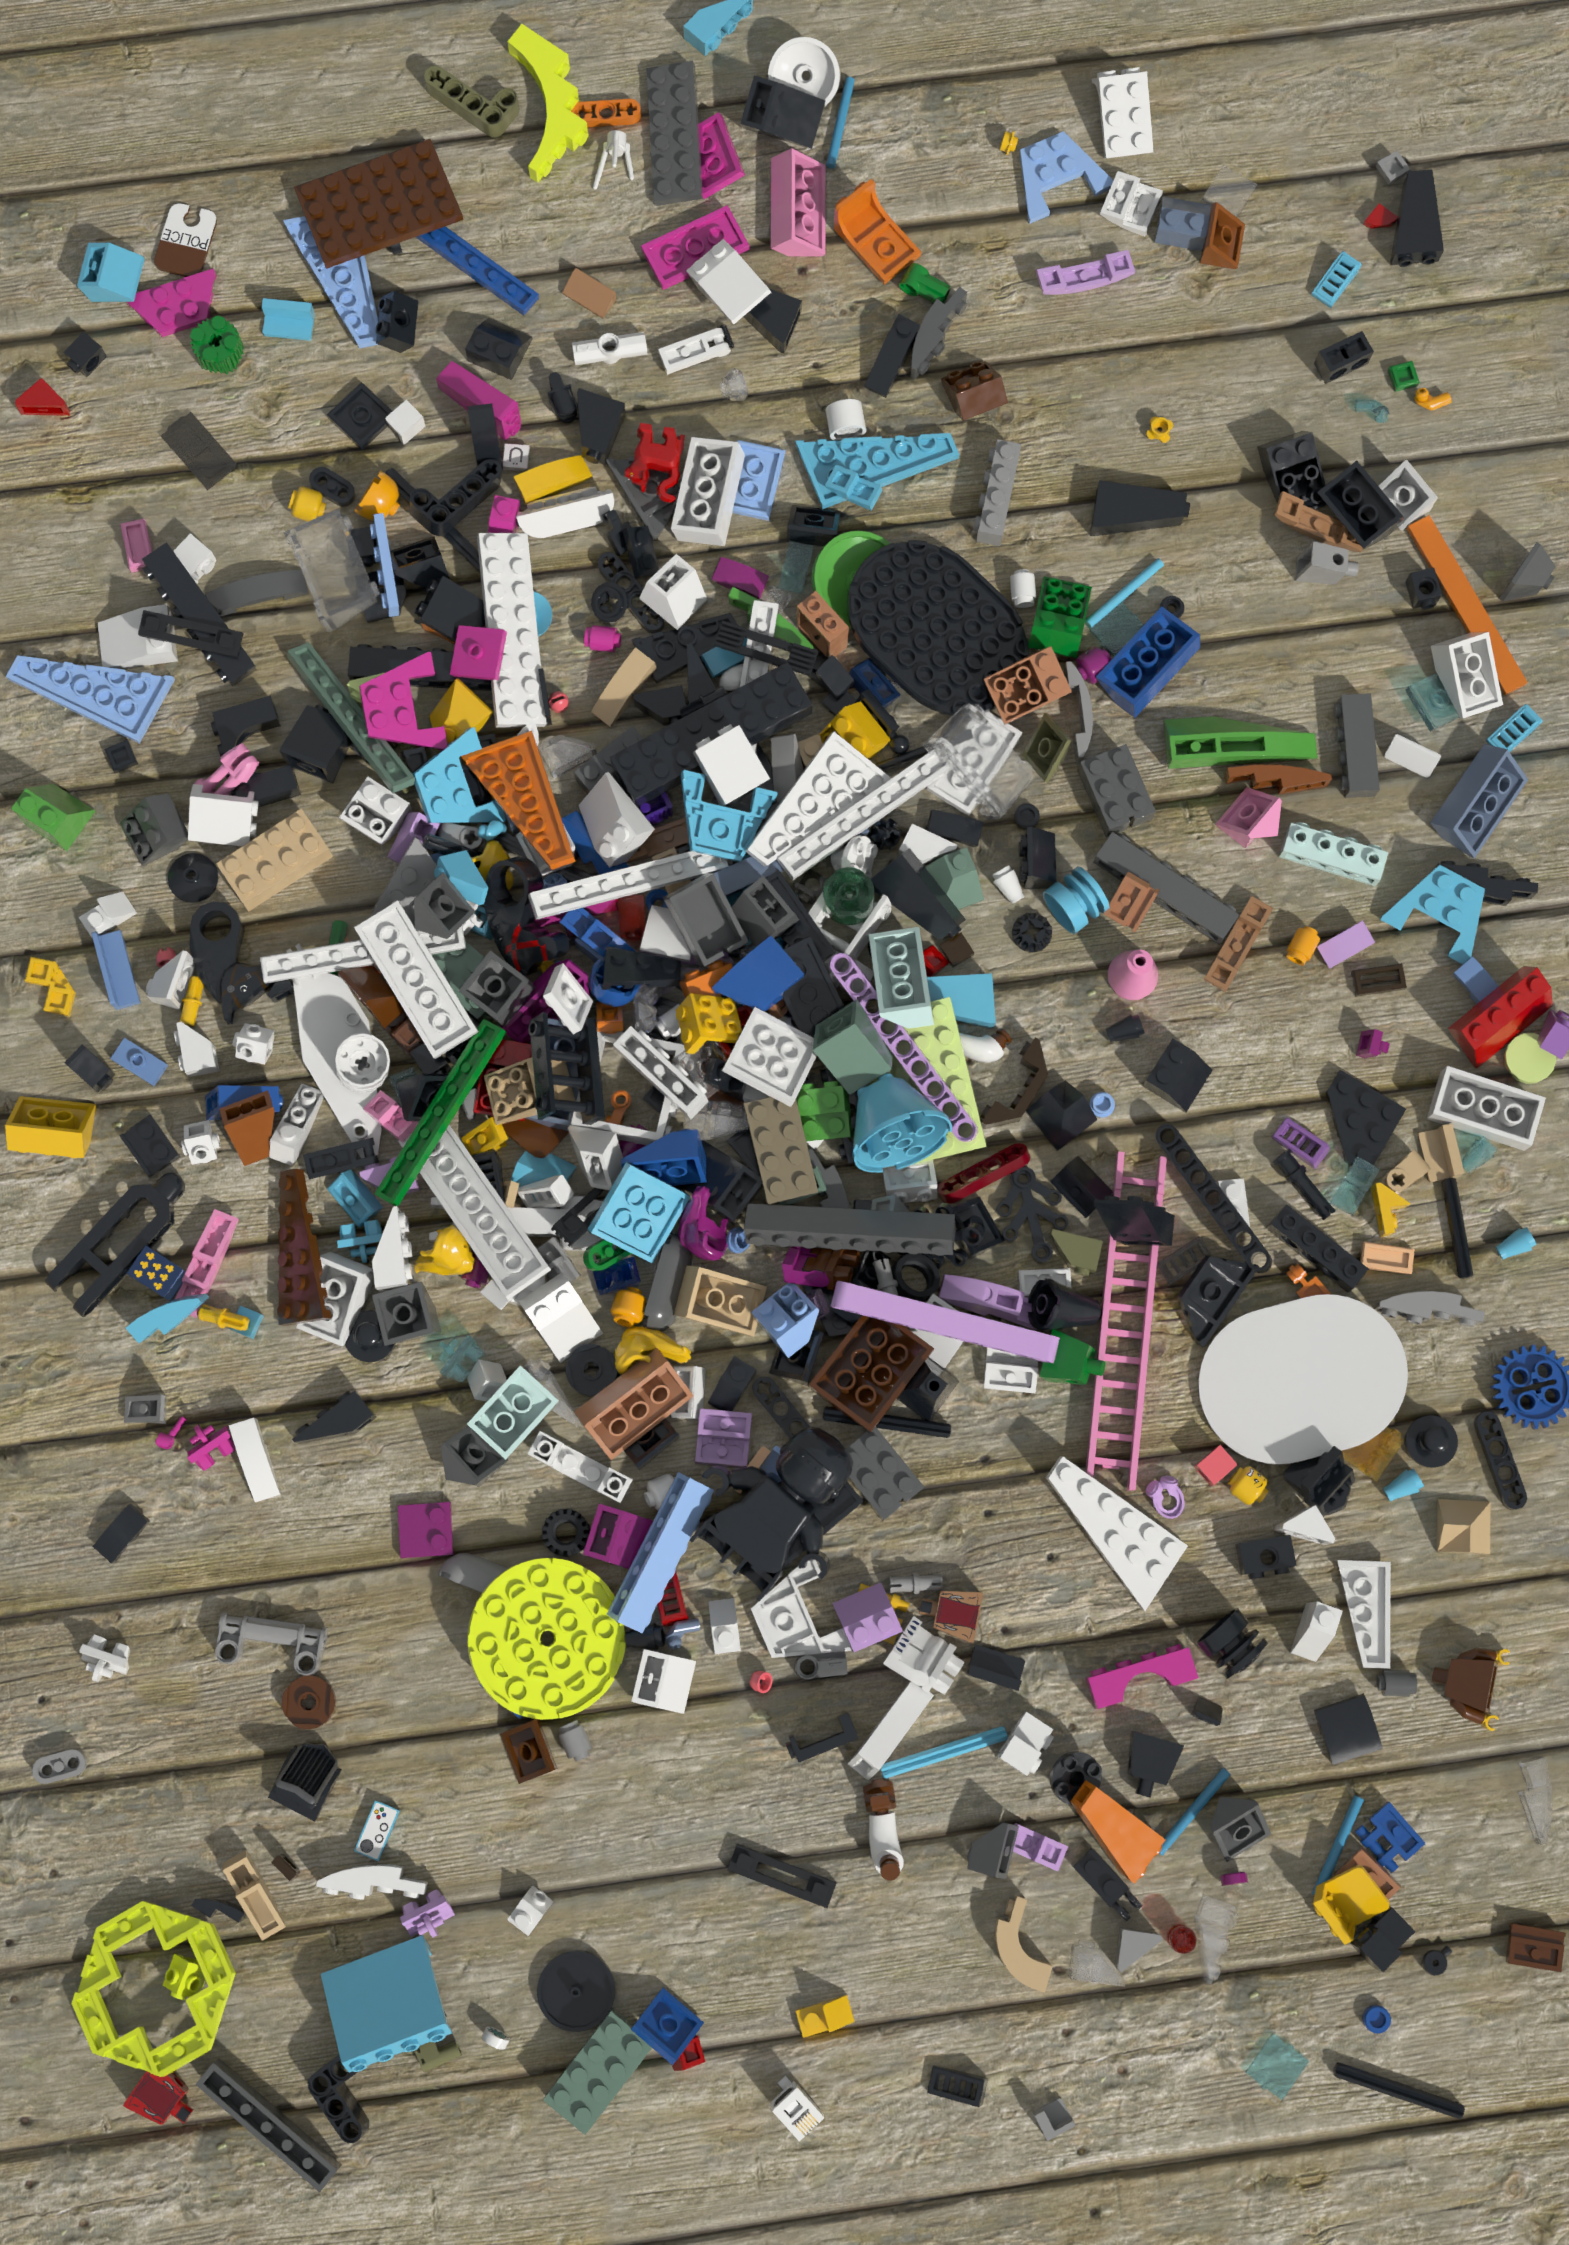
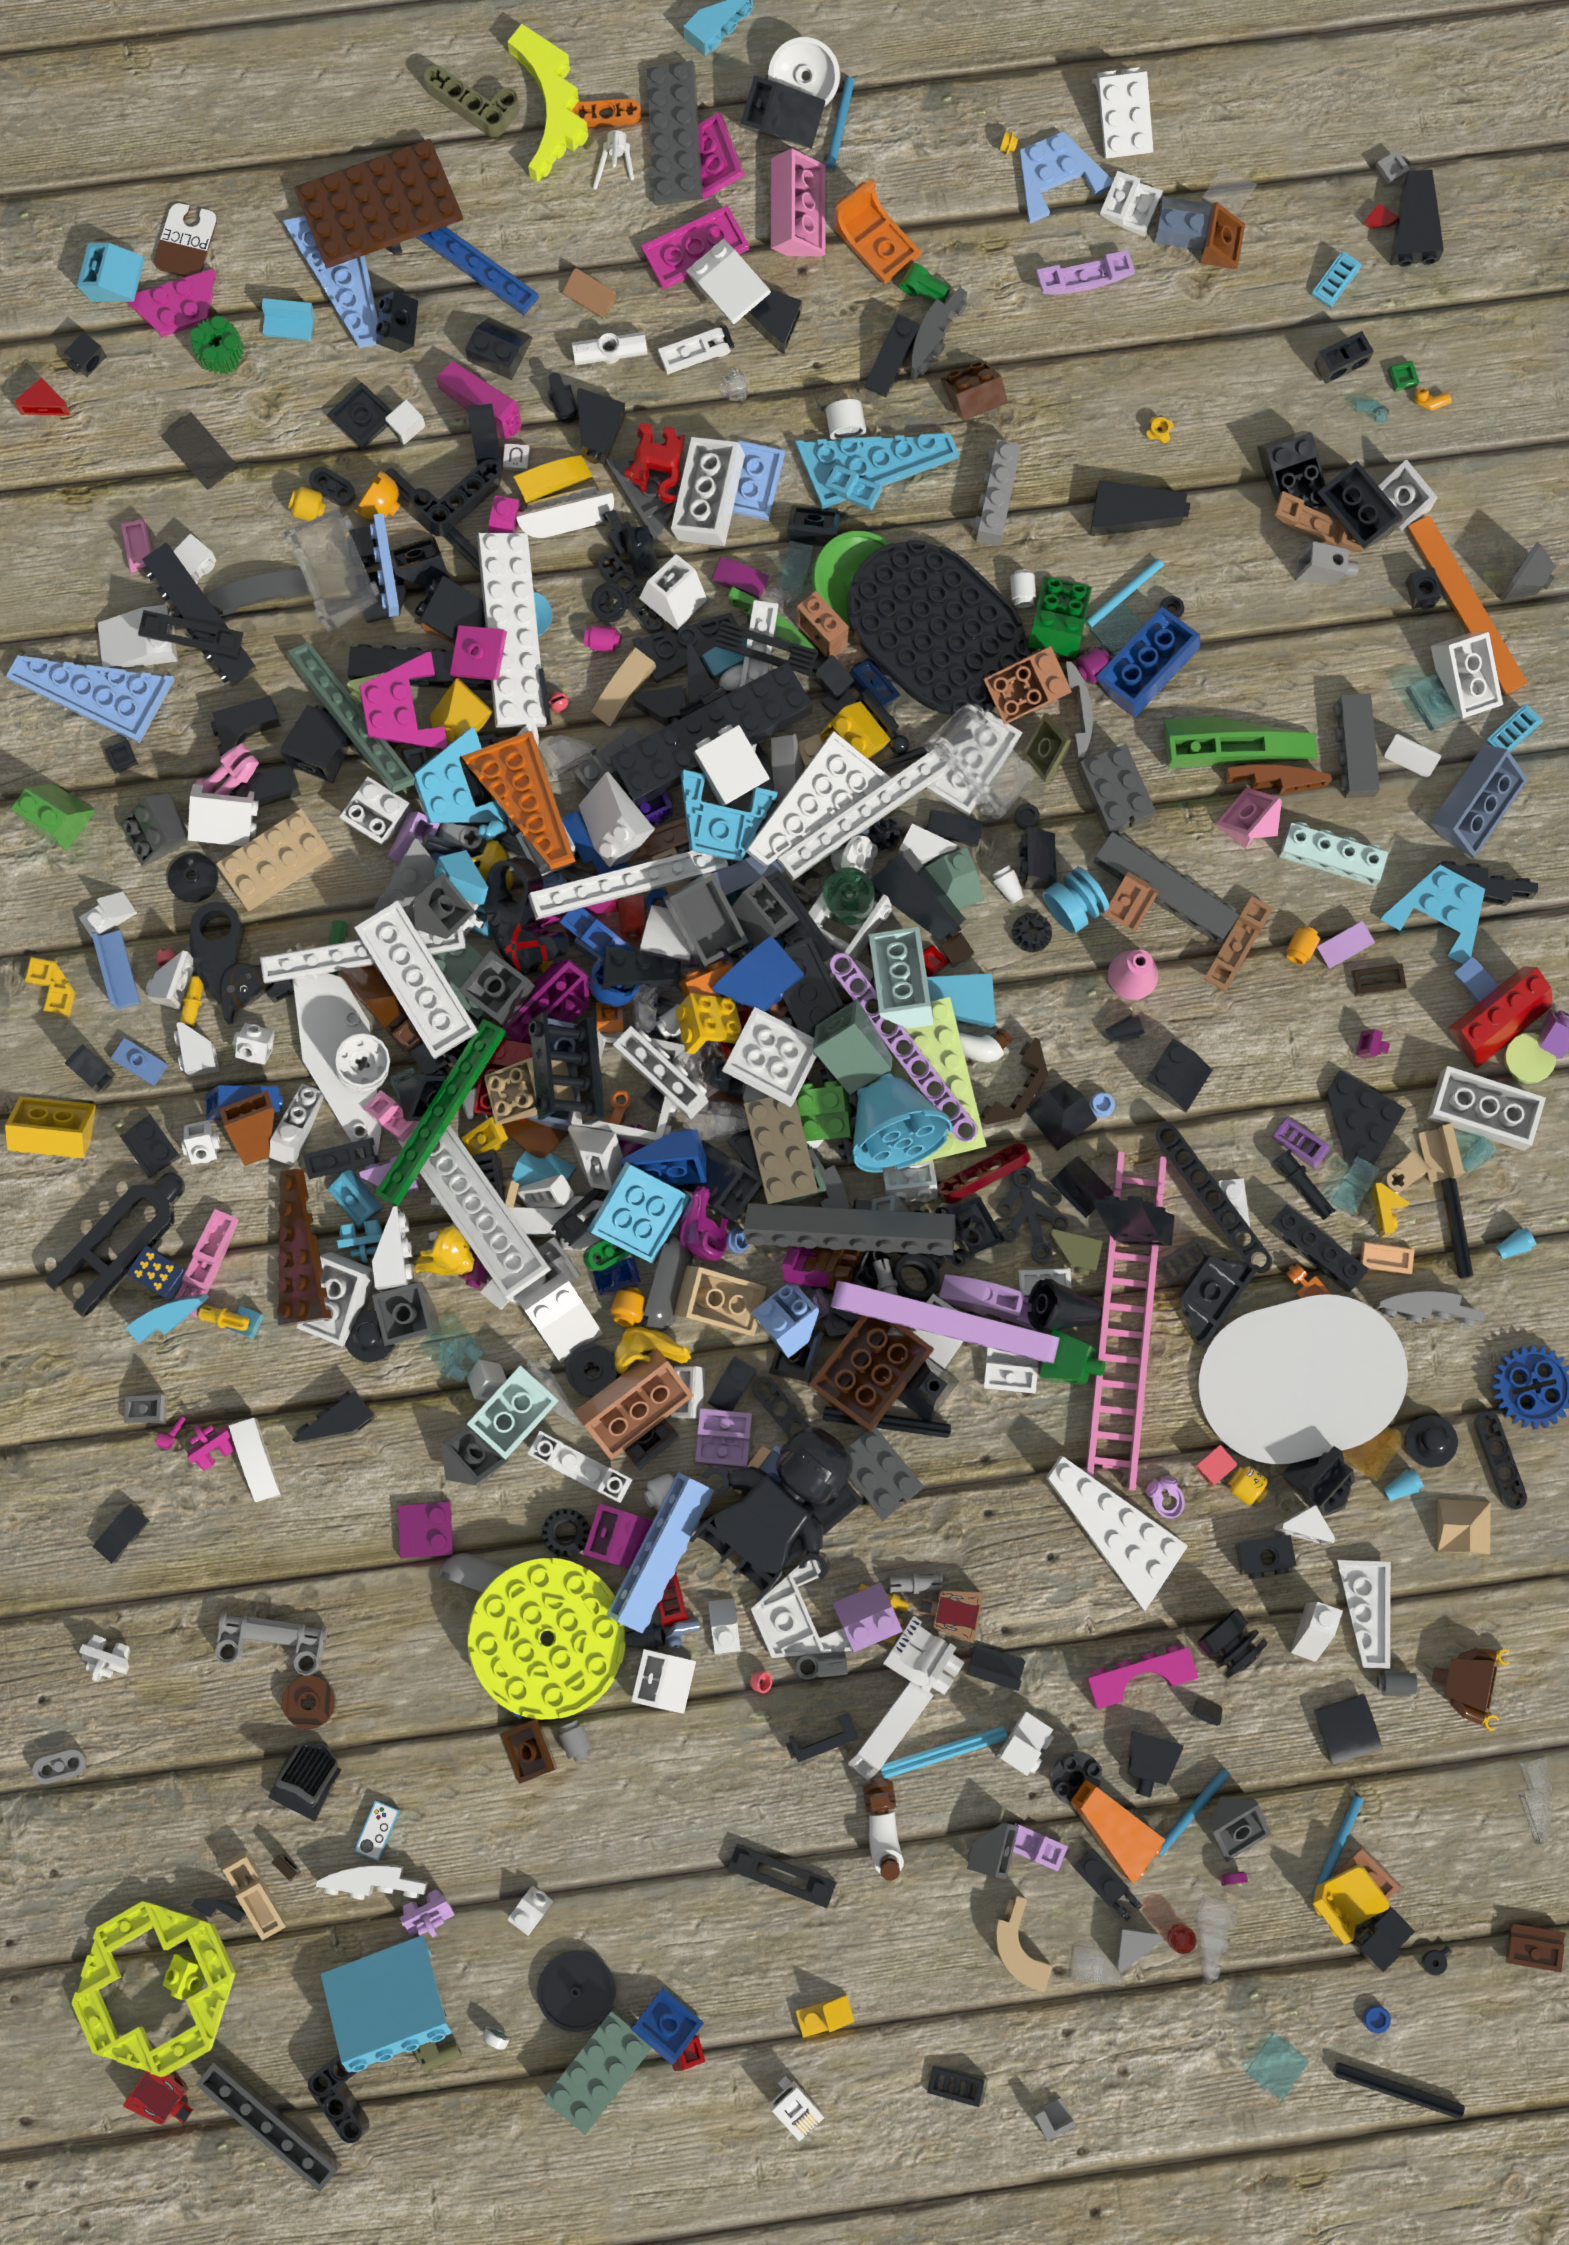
(567, 998): white plate -> none
(1396, 1831): blue plate -> none

